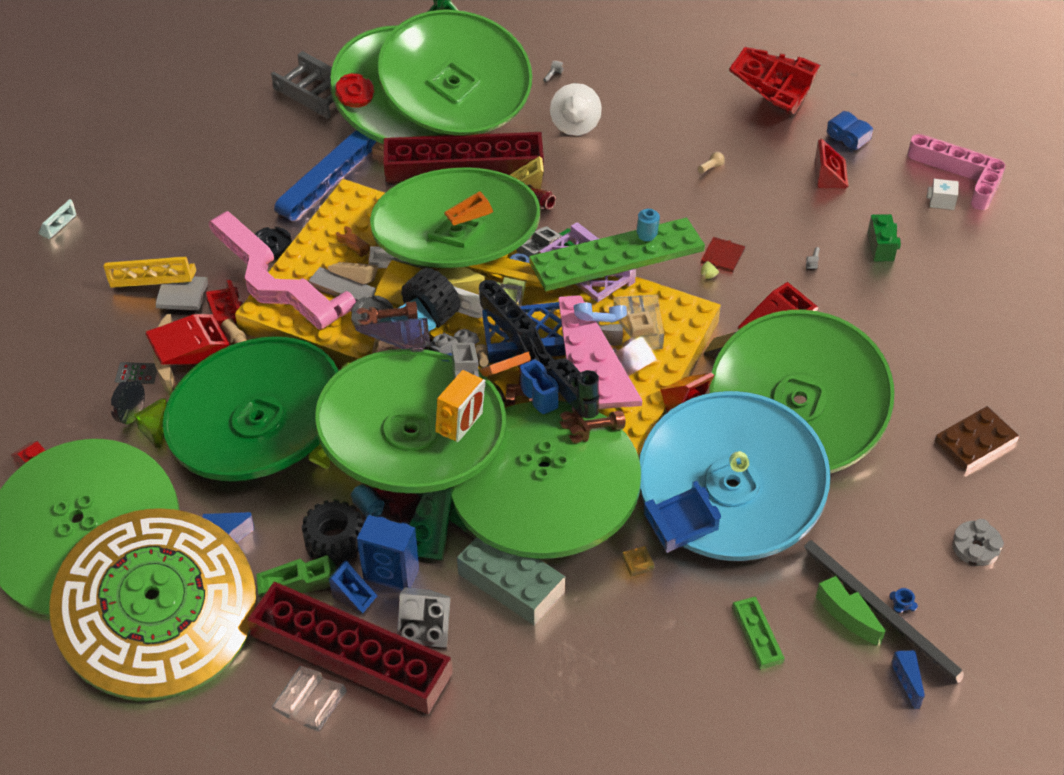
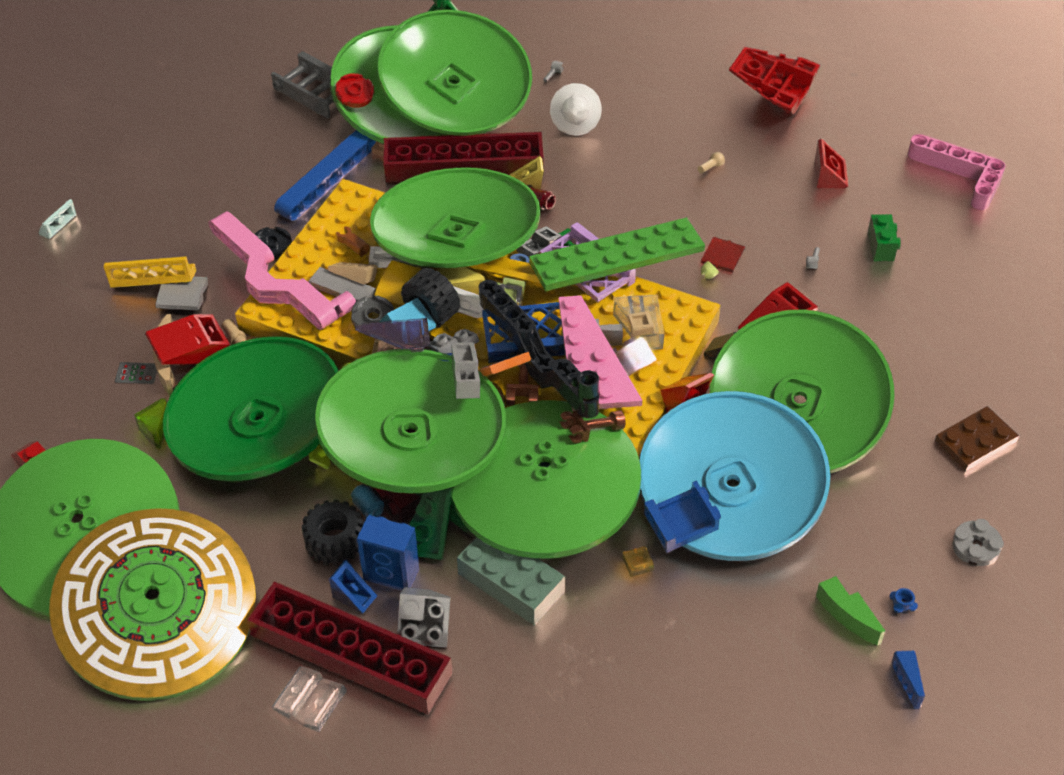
(127, 401): black tile -> none
(224, 303): red bracket -> none
(235, 524): blue slope -> none
(298, 575): bright green slope -> none
(409, 311): copper bar -> none
(460, 405): light orange piece -> none
(469, 209): orange slope -> none
(482, 355): tan bar -> none
(539, 386): blue brick -> none
(584, 312): light blue bar -> none
(647, 224): dark azure brick -> none
(744, 461): yellowish green hinge -> none
(758, 632): bright green tile -> none
(849, 130): blue brick -> none
(885, 612): dark grey tile -> none
(943, 194): white brick -> none

